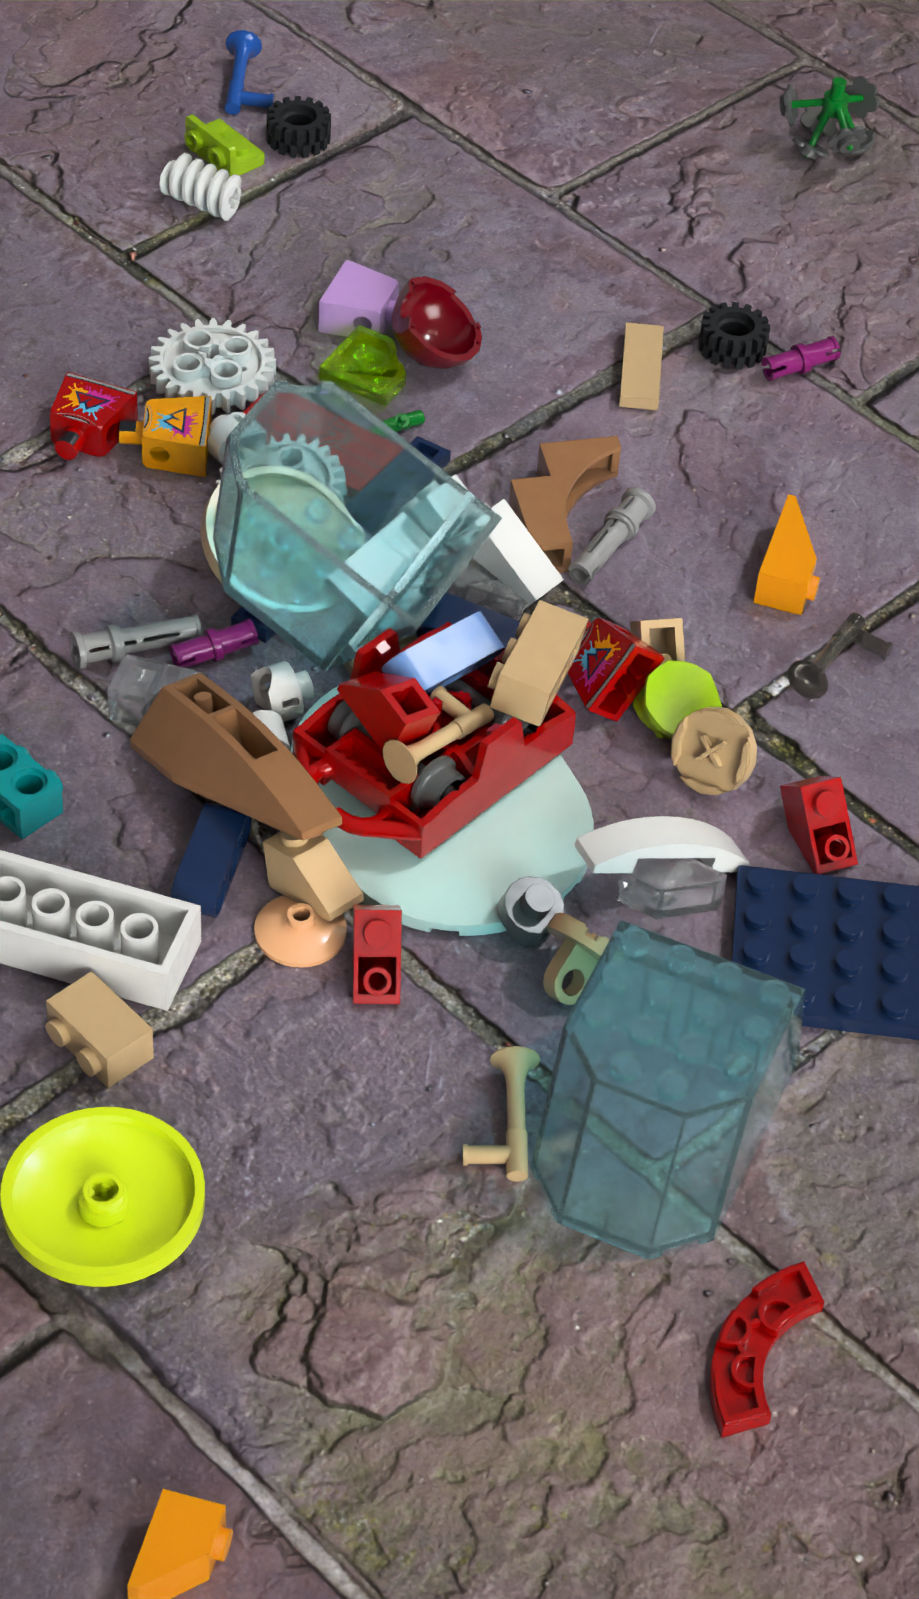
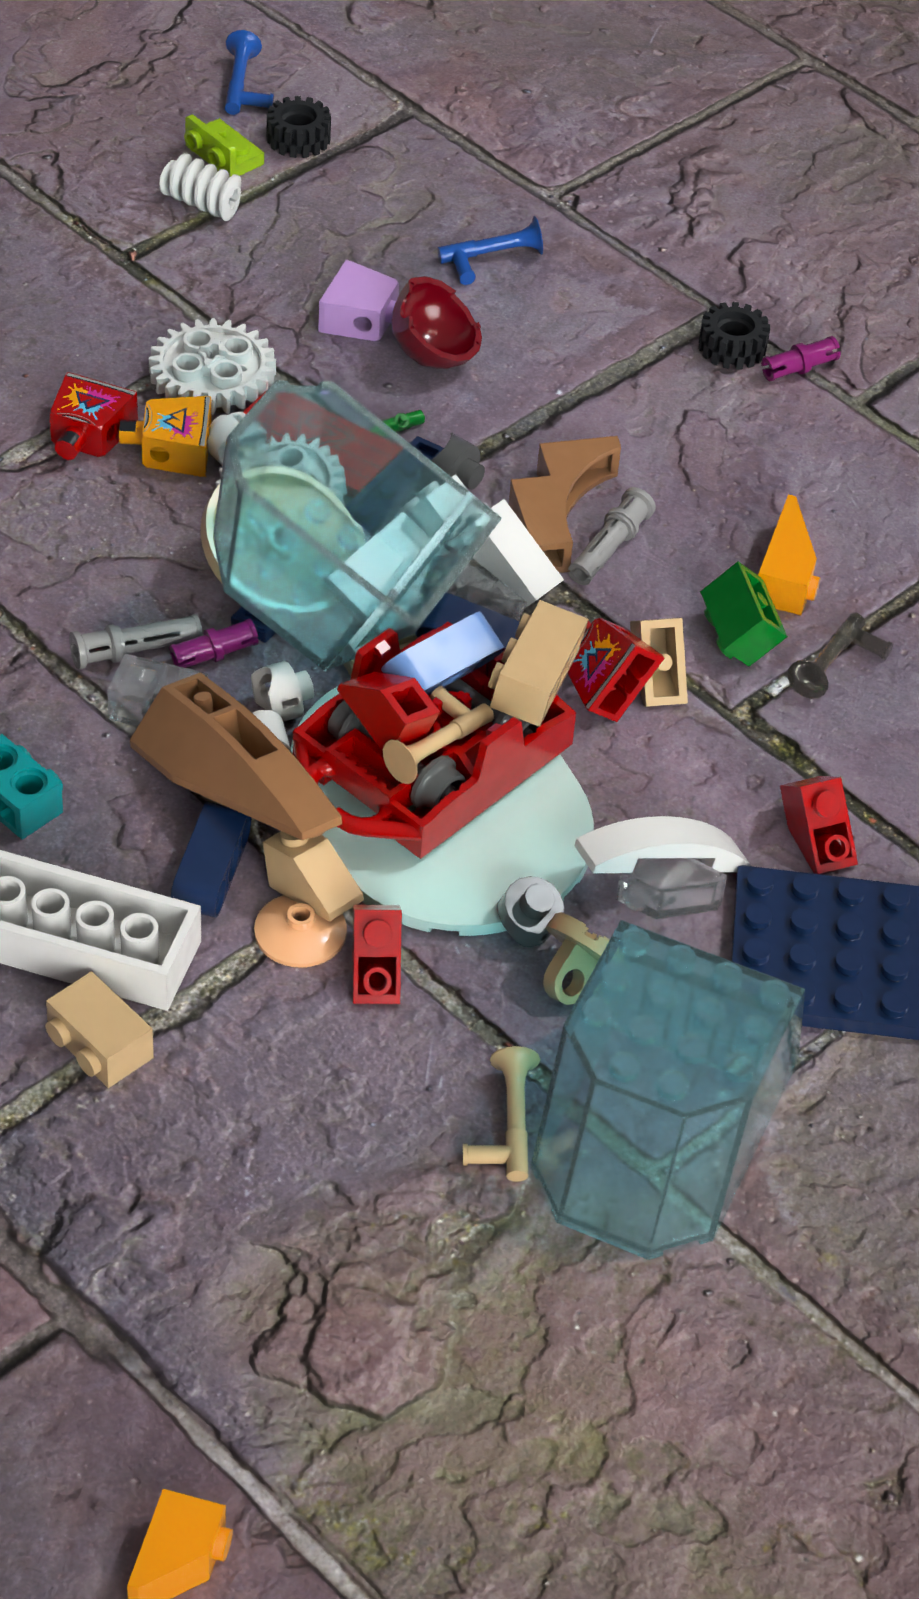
(103, 1196): neon yellow dish -> none
(366, 366): clear neon green plate -> none
(460, 252): none -> blue piece
(461, 459): none -> dark grey piece
(641, 366): tan tile -> none
(672, 694): lime hat -> none
(714, 750): tan tile -> none
(742, 614): none -> green brick
(746, 1341): red tile -> none
(825, 112): dark grey plant -> none

